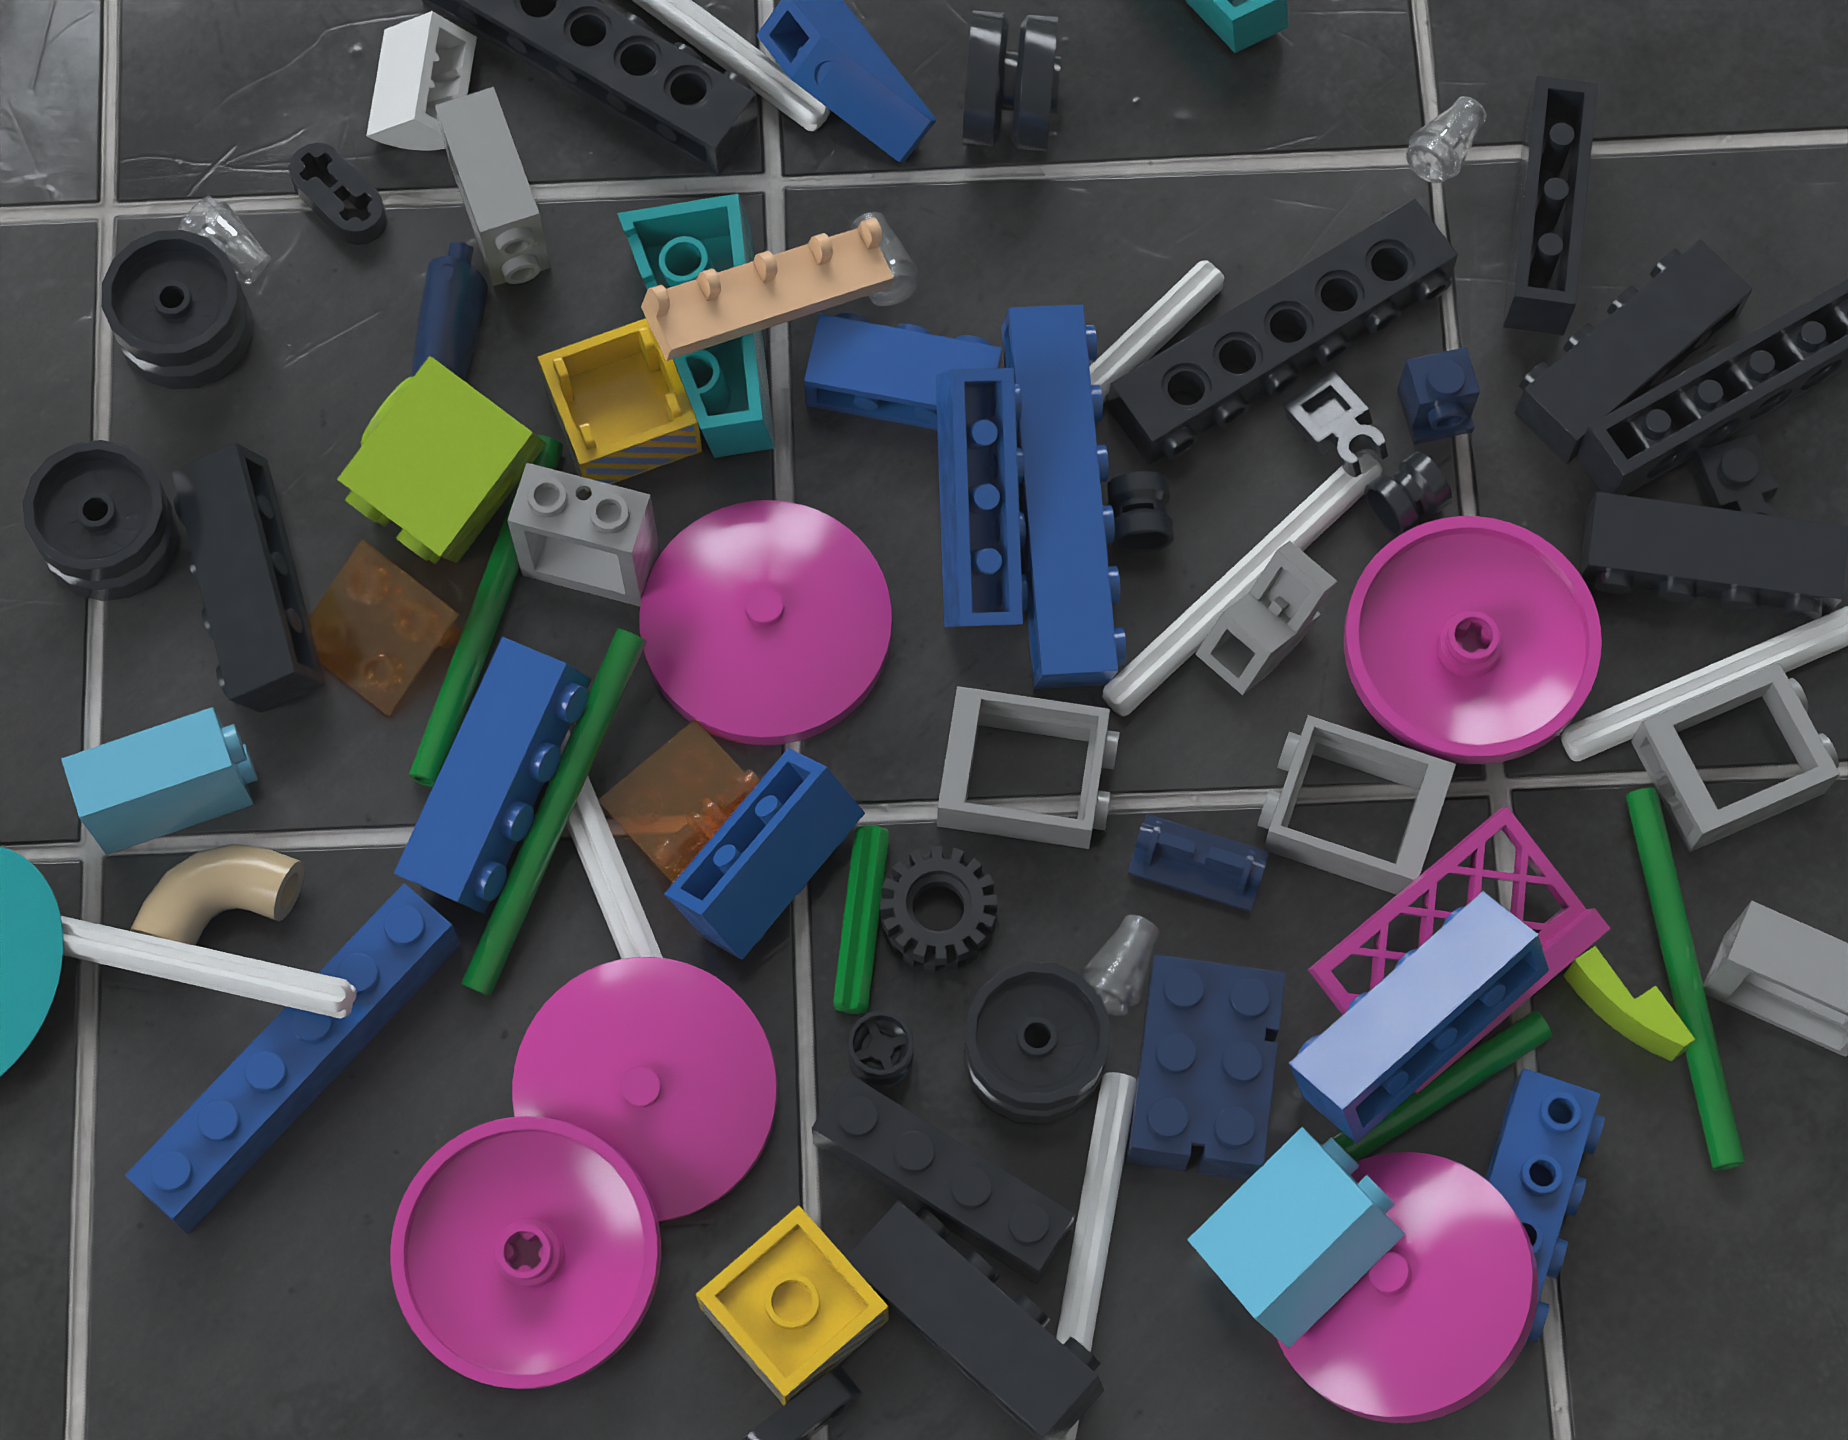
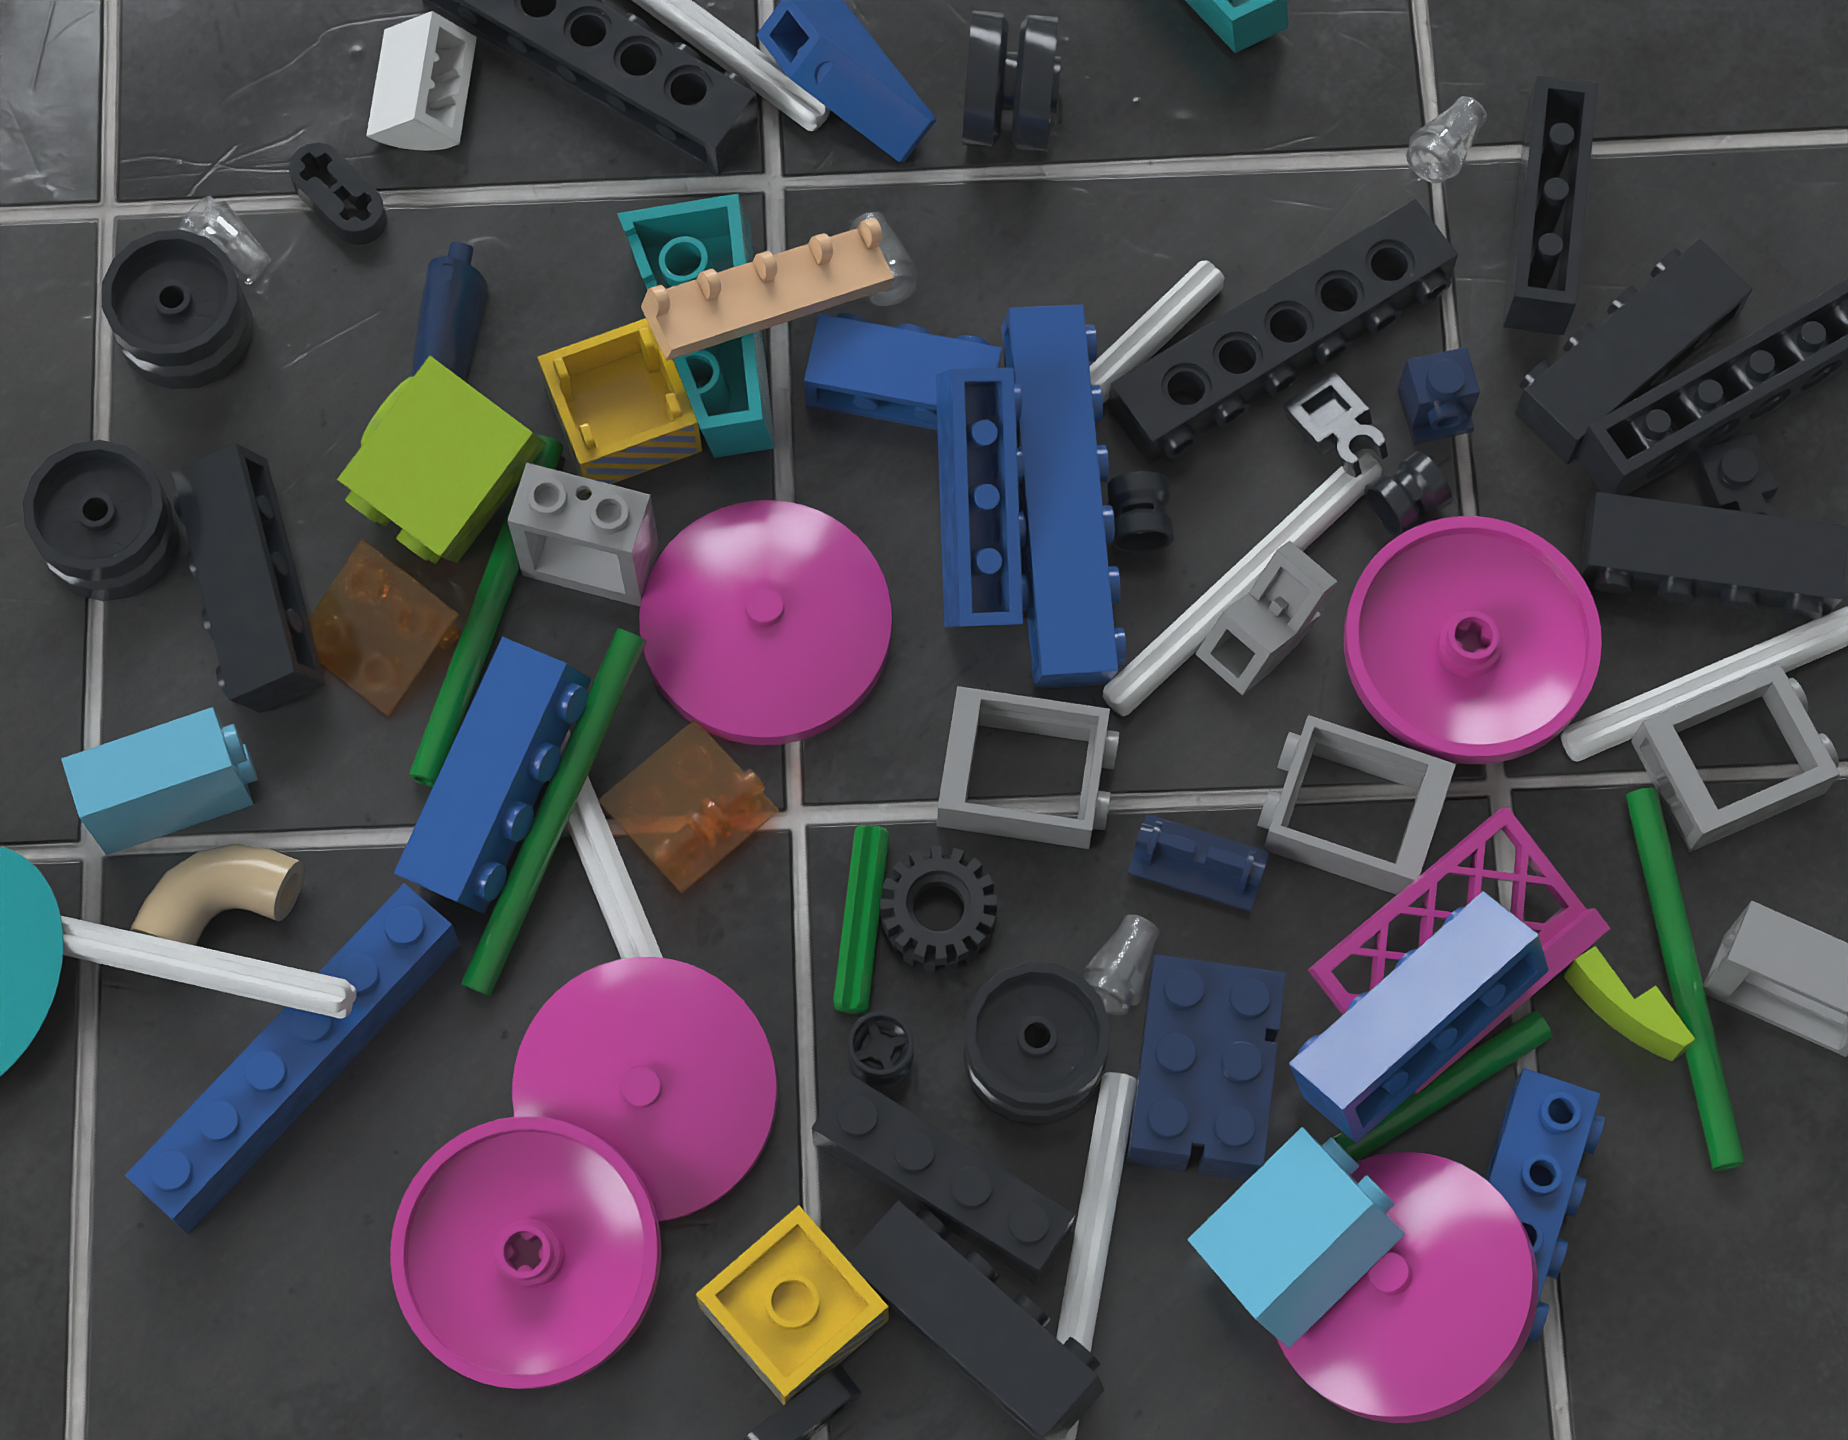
(493, 187): light grey window -> none
(765, 853): blue brick -> none

